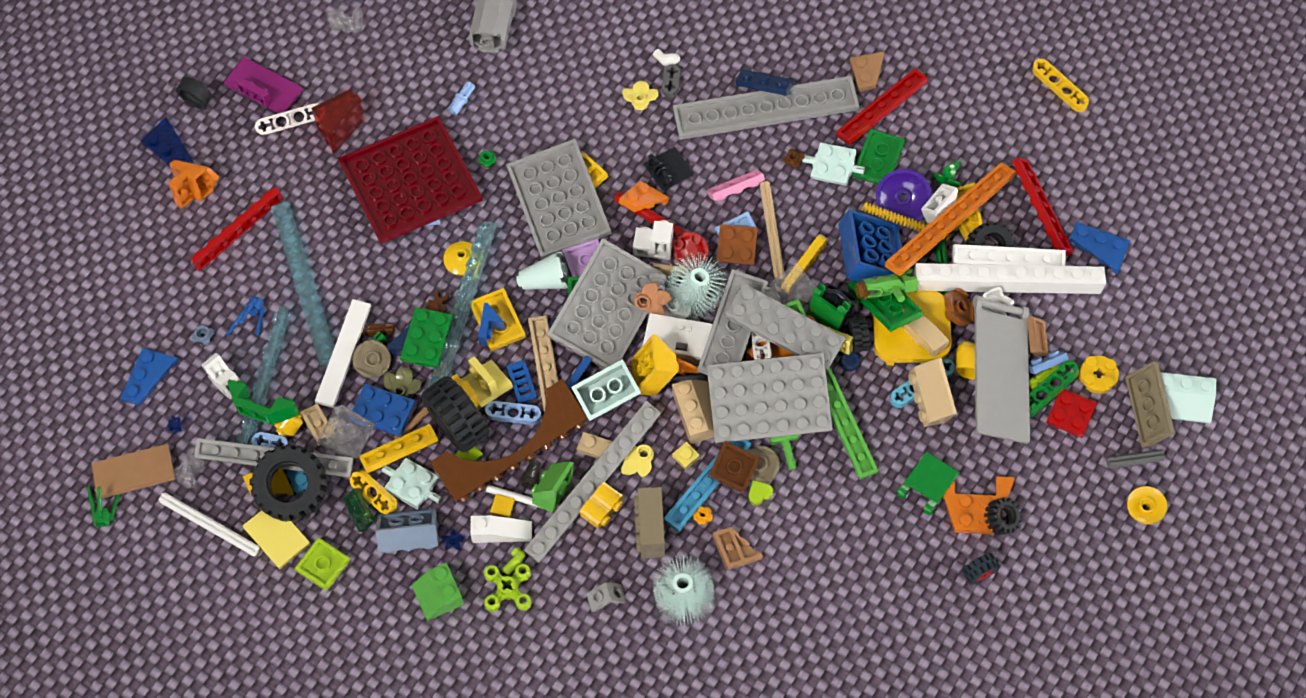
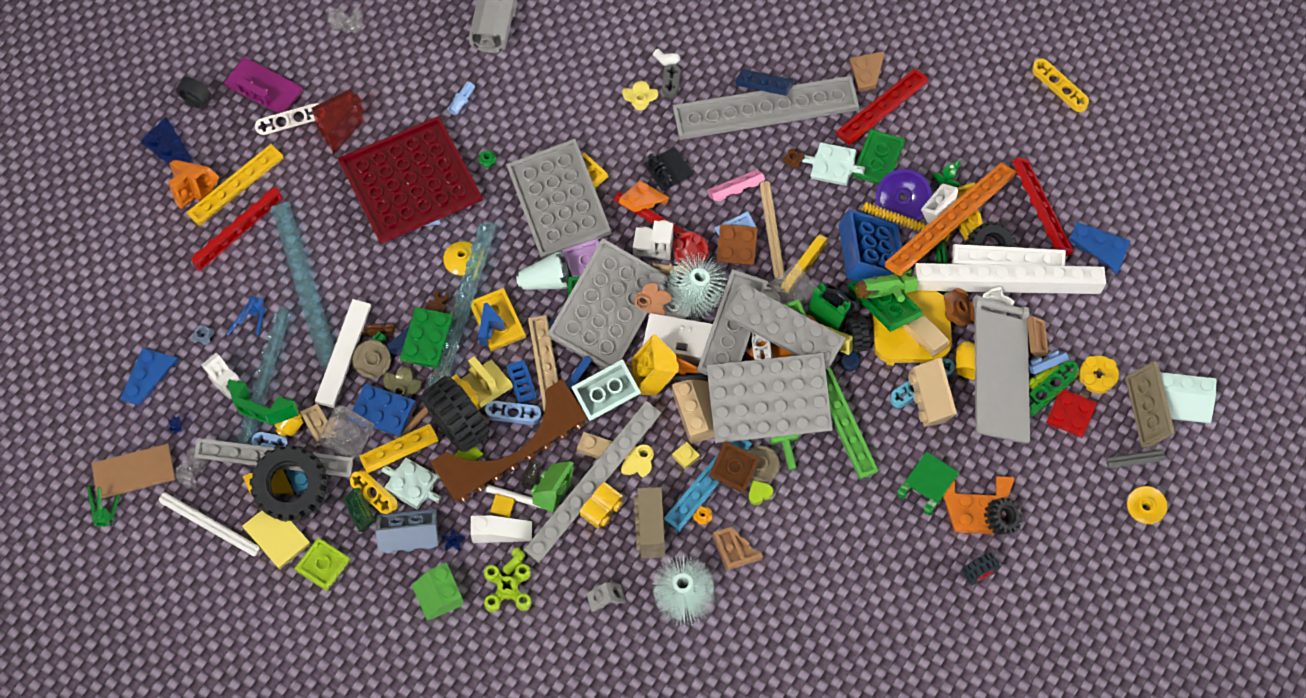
(235, 185): none -> yellow tile

